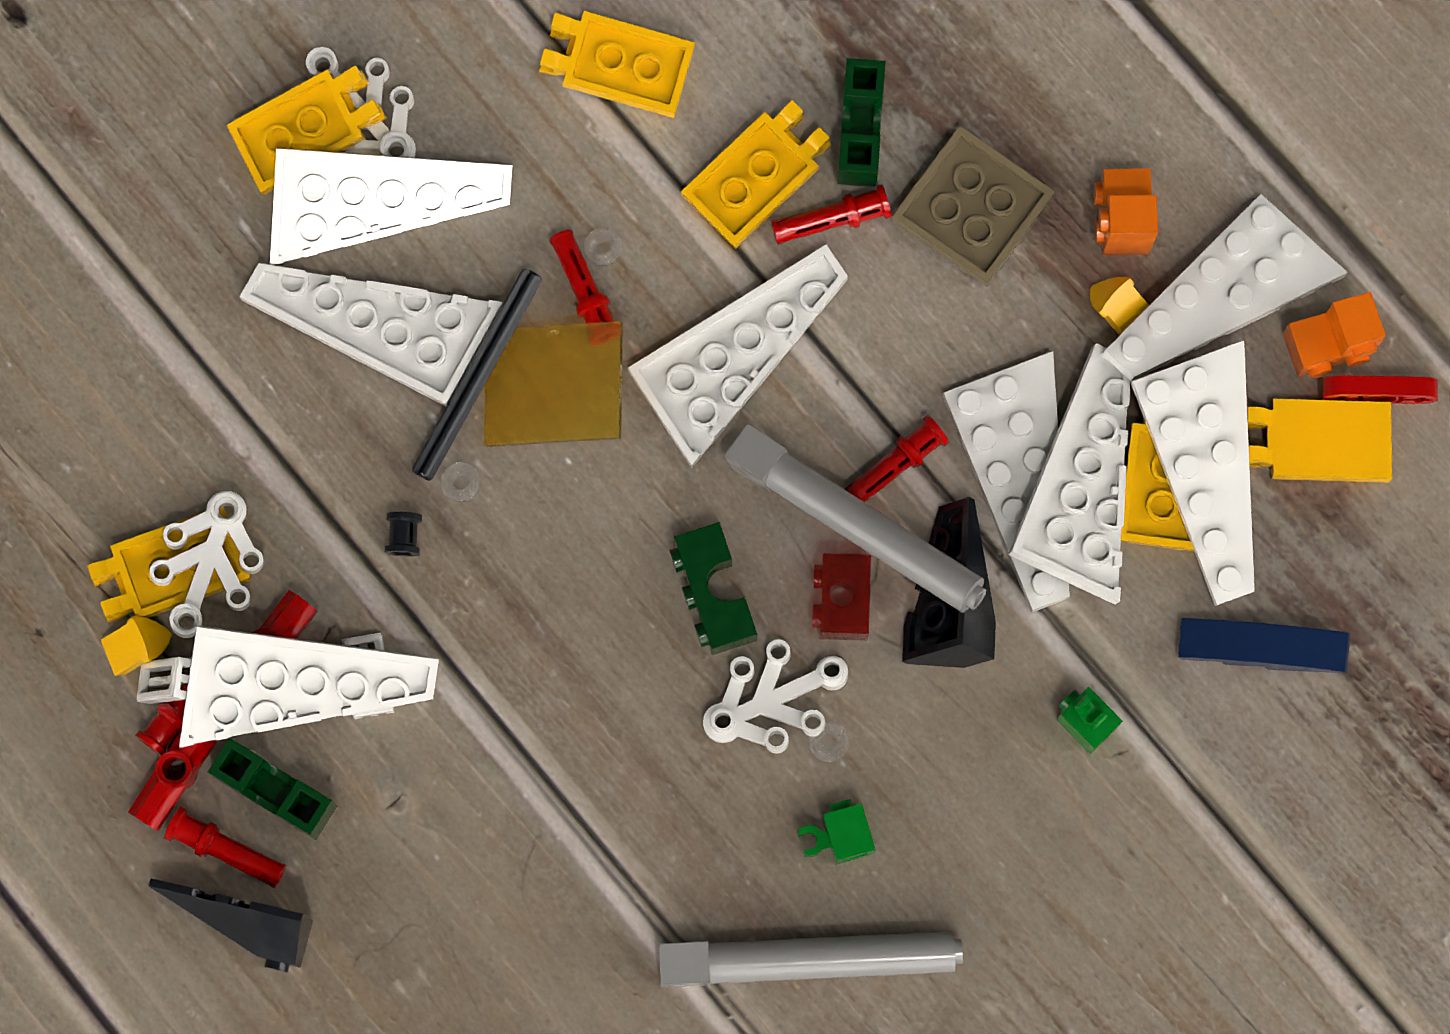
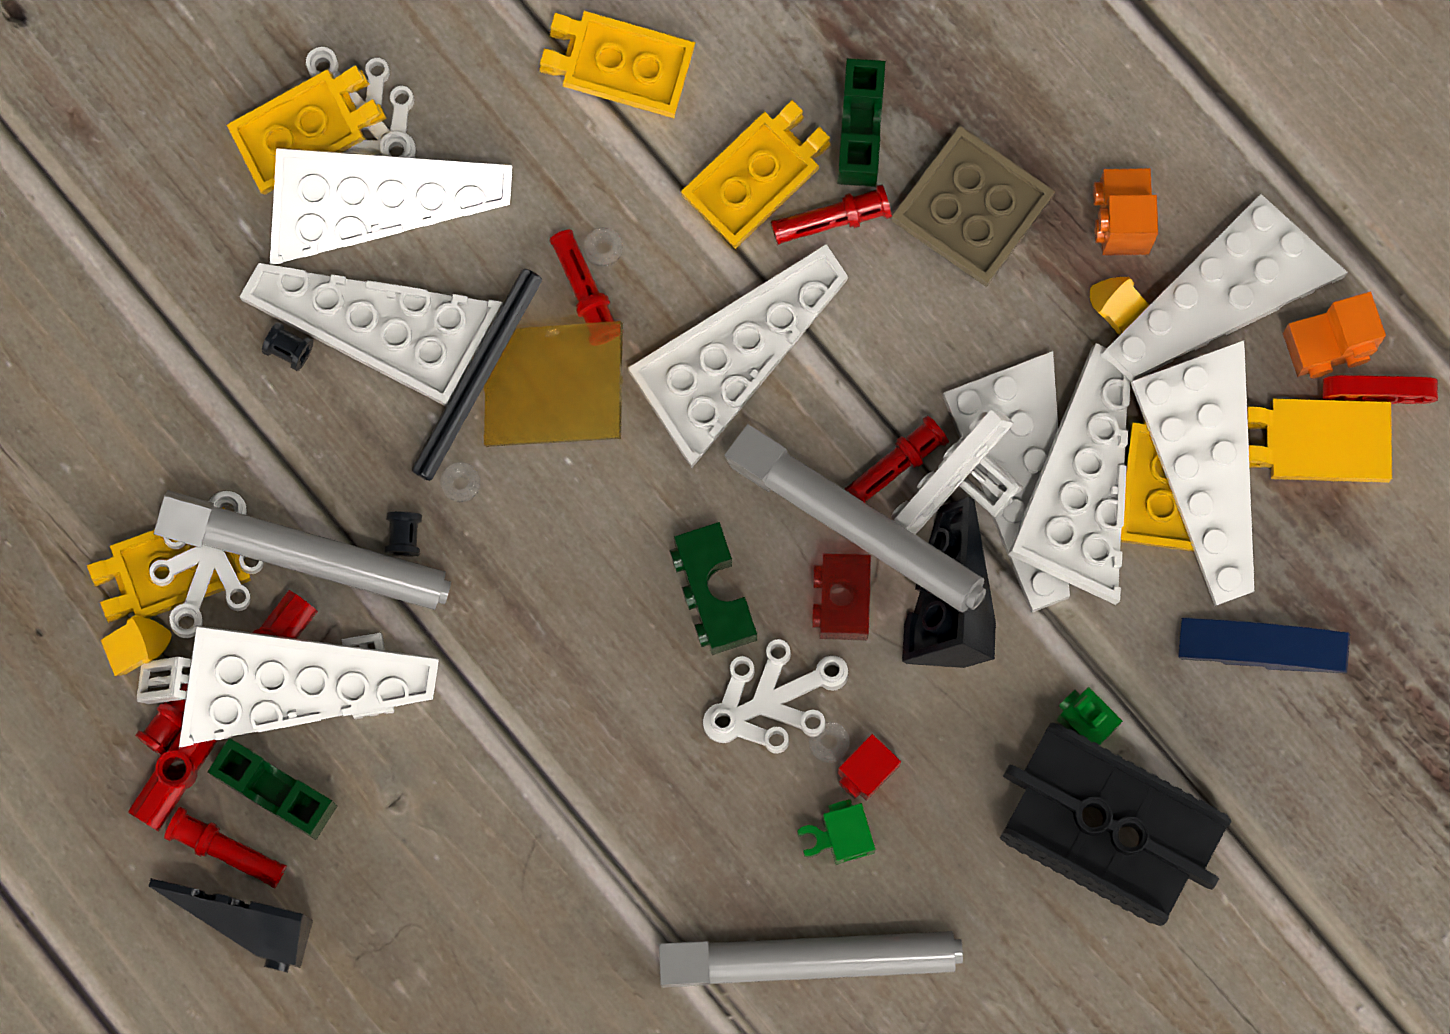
(202, 523): none -> light grey brick
(287, 346): none -> black bush
(867, 768): none -> red brick
(958, 464): none -> white plate
(1005, 497): none -> white tile
(1172, 826): none -> black piece

